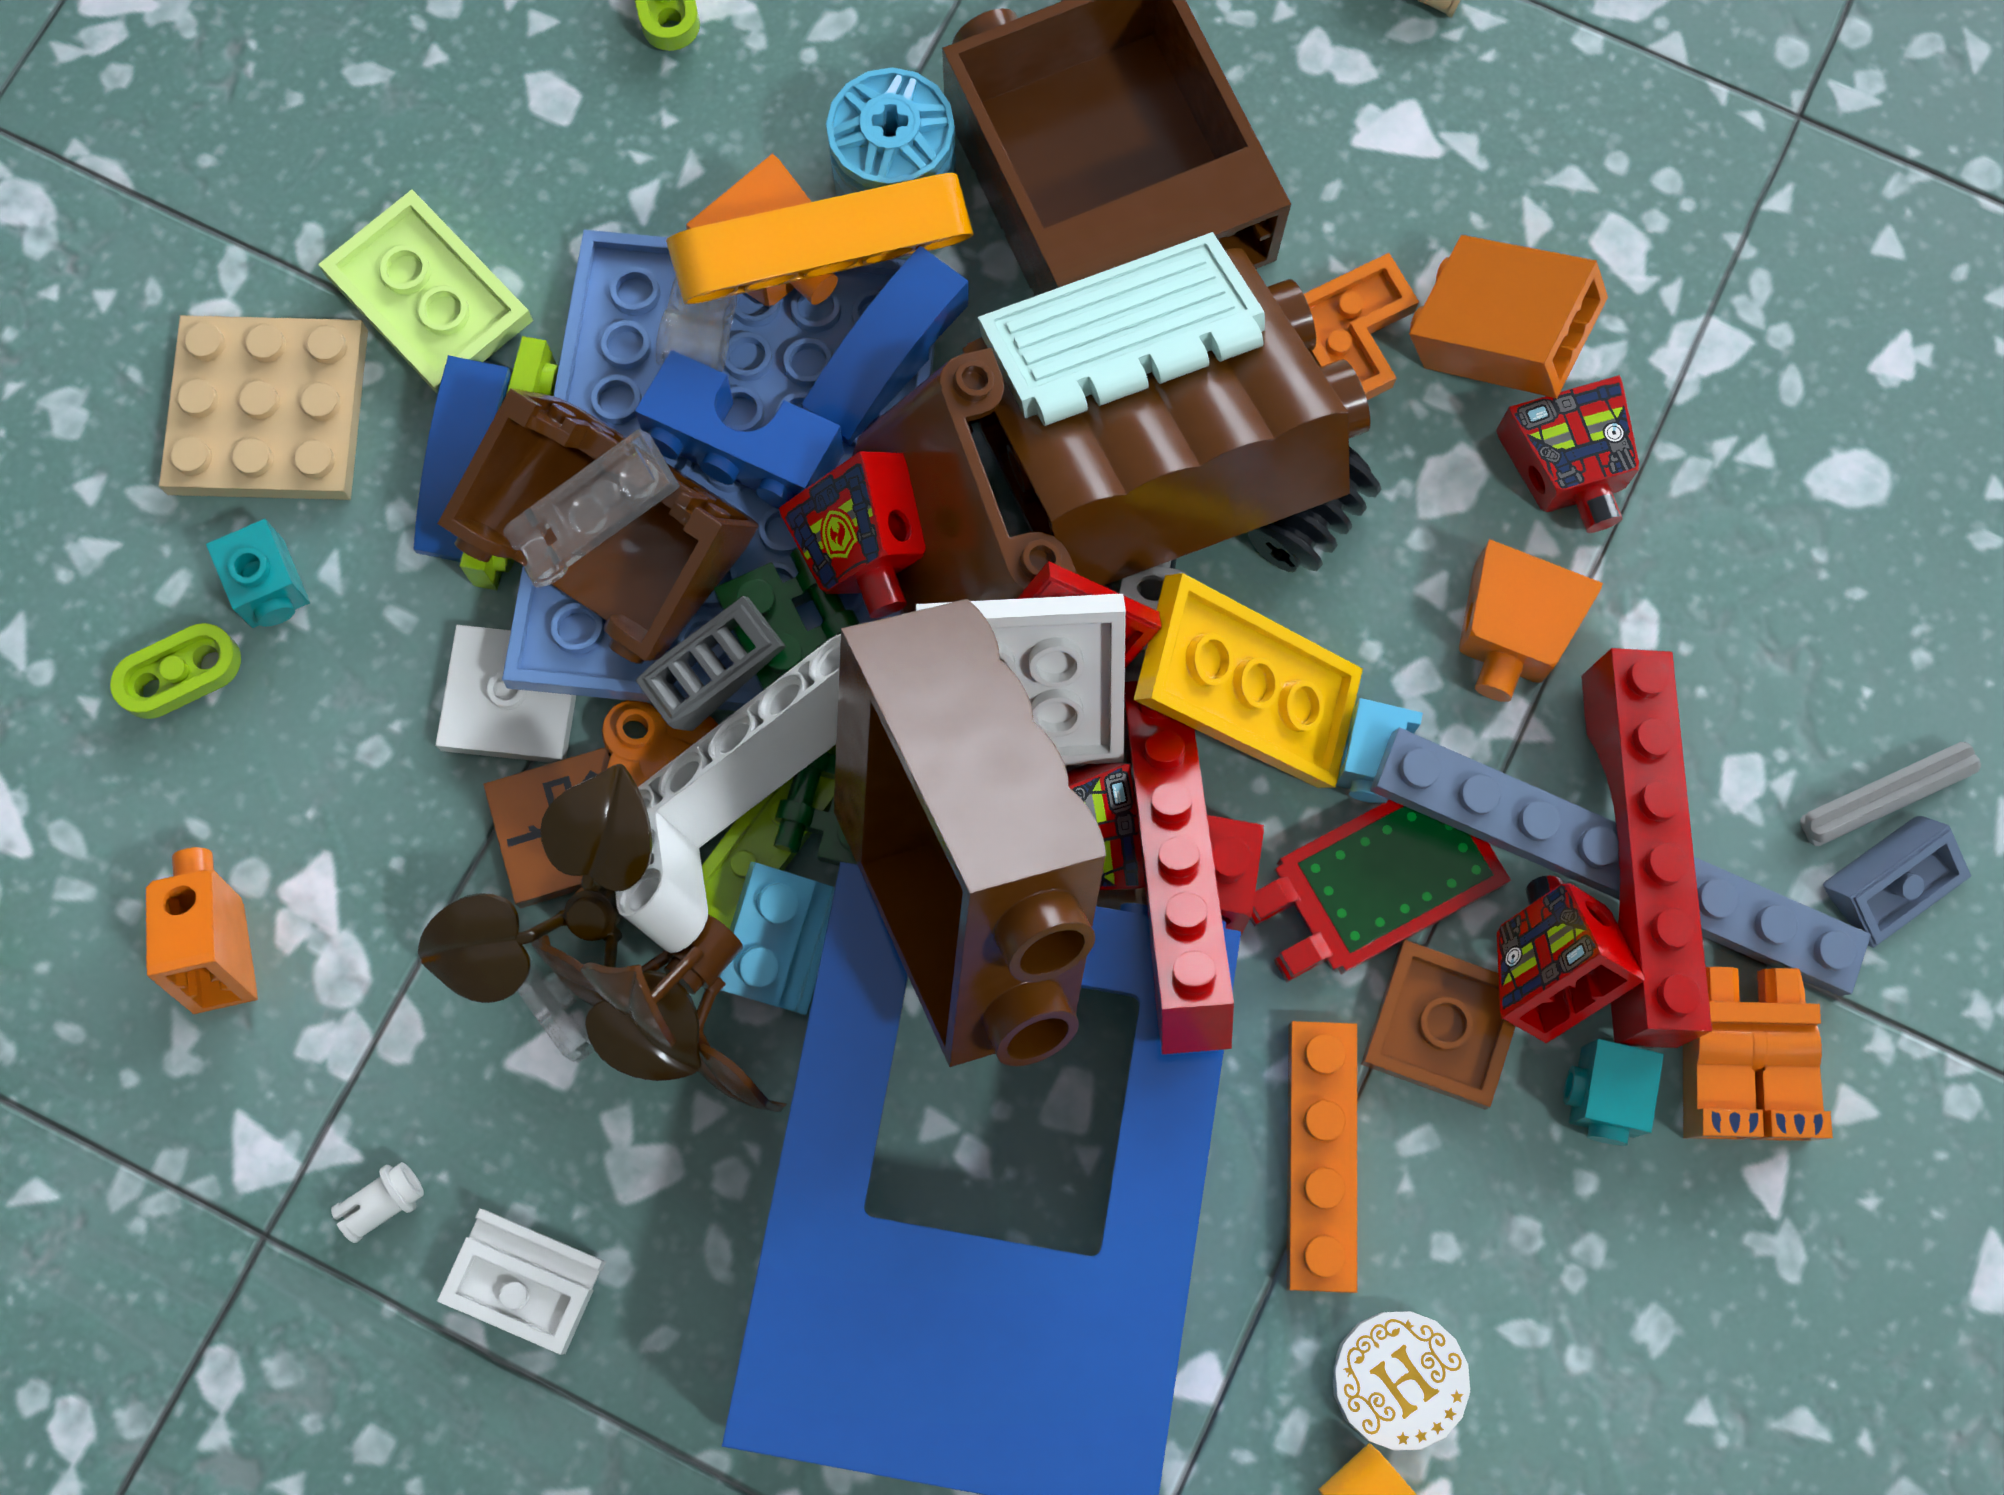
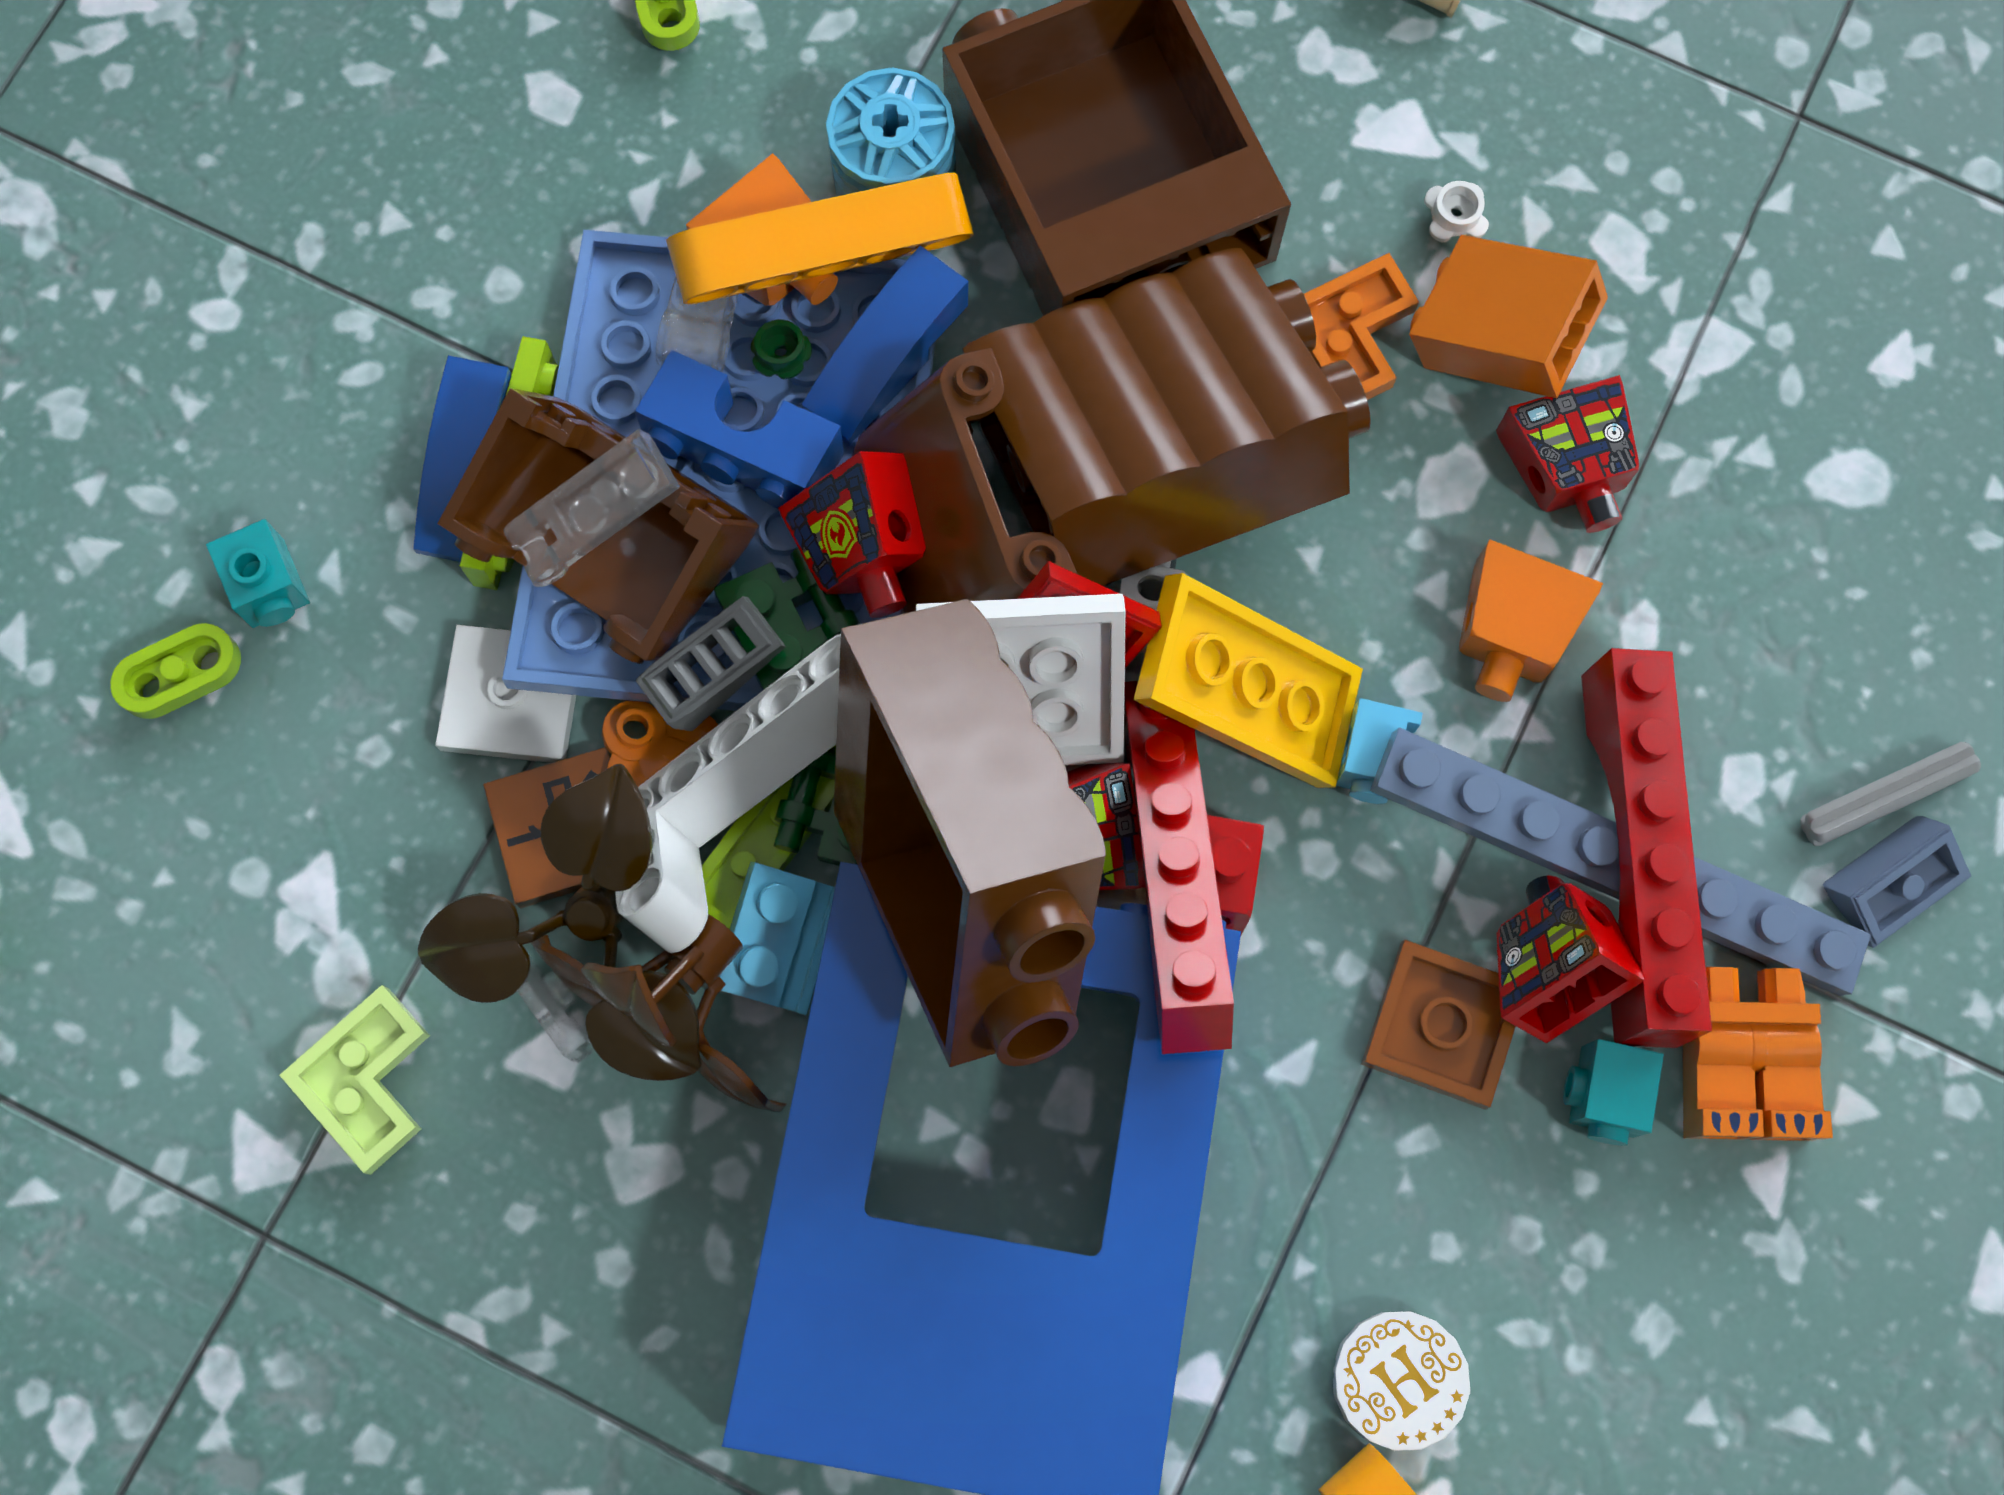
(198, 936): orange torso -> none
(264, 407): tan plate -> none
(343, 1075): none -> yellowish green plate
(378, 1201): white pin -> none
(425, 289): yellowish green plate -> none
(521, 1281): white plate -> none
(780, 335): none -> dark green plate
(1122, 325): light aqua hinge -> none
(1292, 539): black piece -> none
(1322, 1157): orange plate -> none
(1375, 886): tile -> none
(1461, 196): none -> white plate

